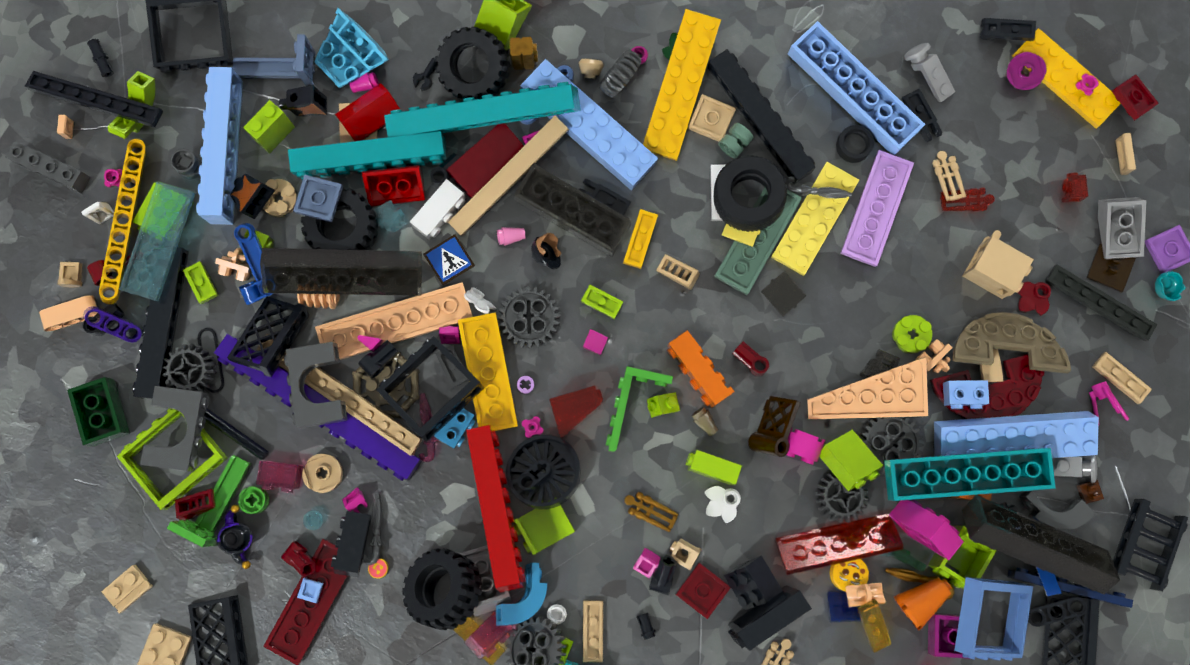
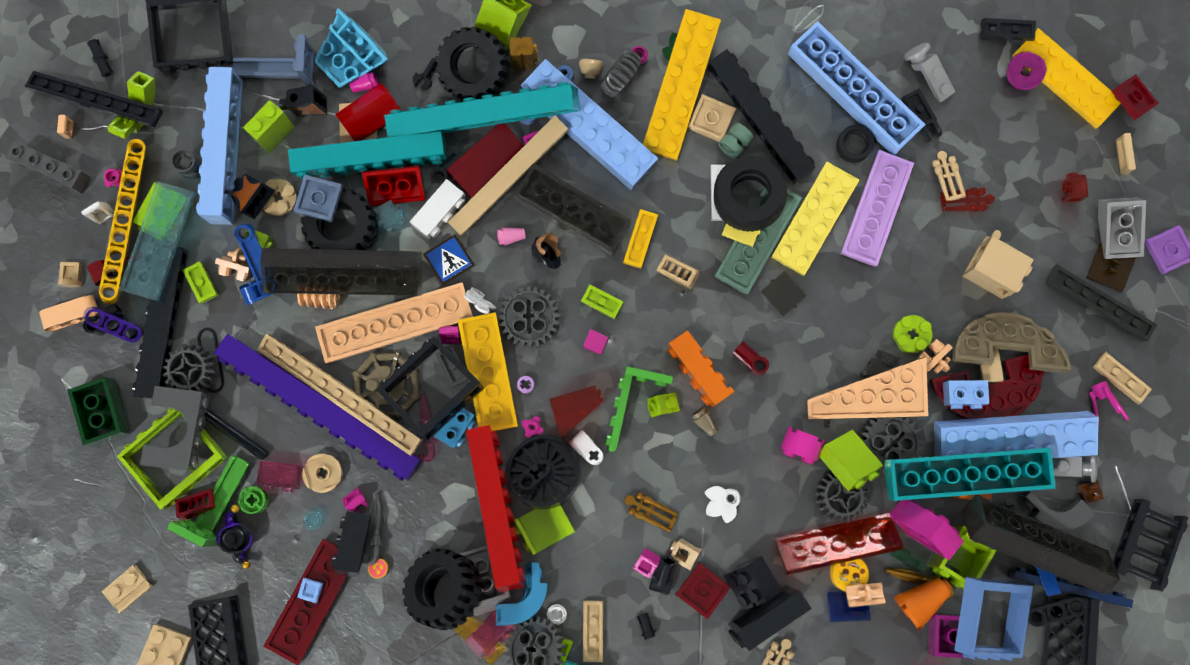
(284, 338): black fence -> none
(297, 557): dark red piece -> none
(300, 363): dark grey arch -> none
(370, 342): dark pink slope -> none
(374, 362): black piece -> none
(584, 446): none -> white piece
(607, 197): black hinge -> none
(713, 467): lime brick -> none
(771, 440): dark brown piece -> none
(828, 192): dark grey piece -> none
(874, 625): clear yellow tile -> none
(1032, 299): dark red plate -> none
(1090, 80): dark pink plate -> none
(1169, 286): teal hair -> none

